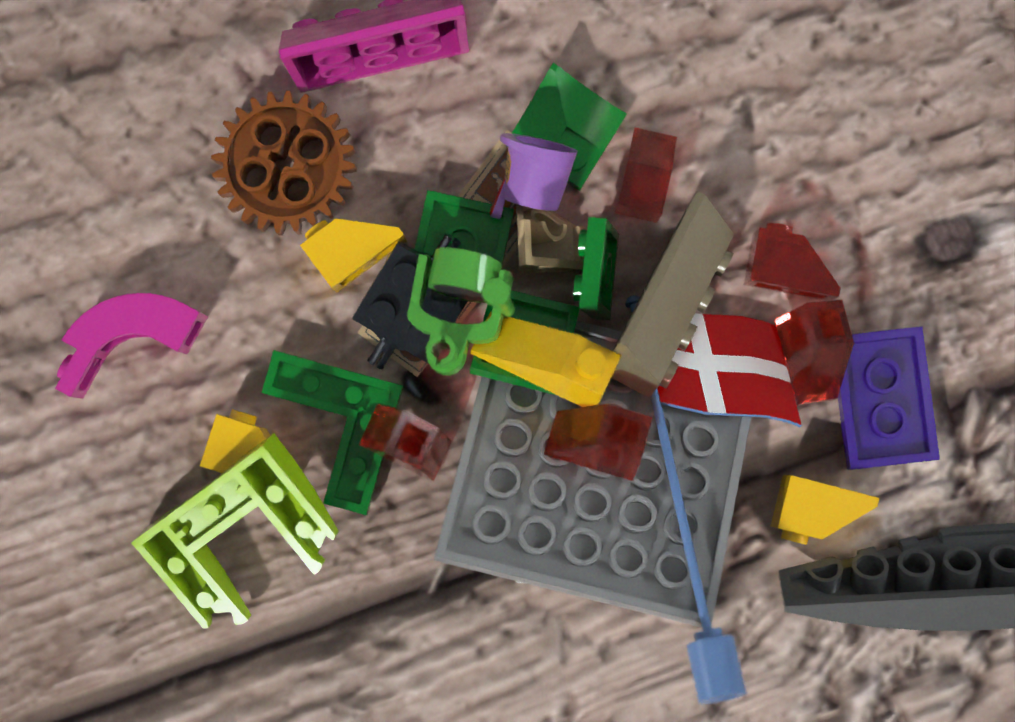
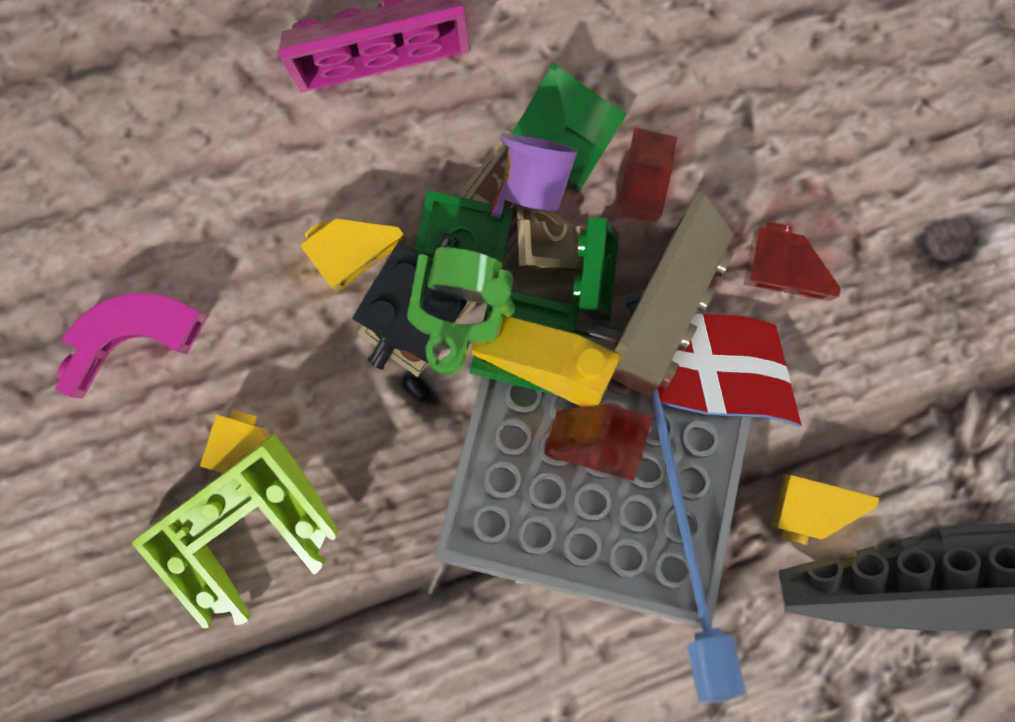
(245, 152): dark orange gear -> none
(345, 394): green plate -> none
(406, 440): clear red slope -> none
(816, 349): clear red slope -> none
(887, 401): dark purple plate -> none

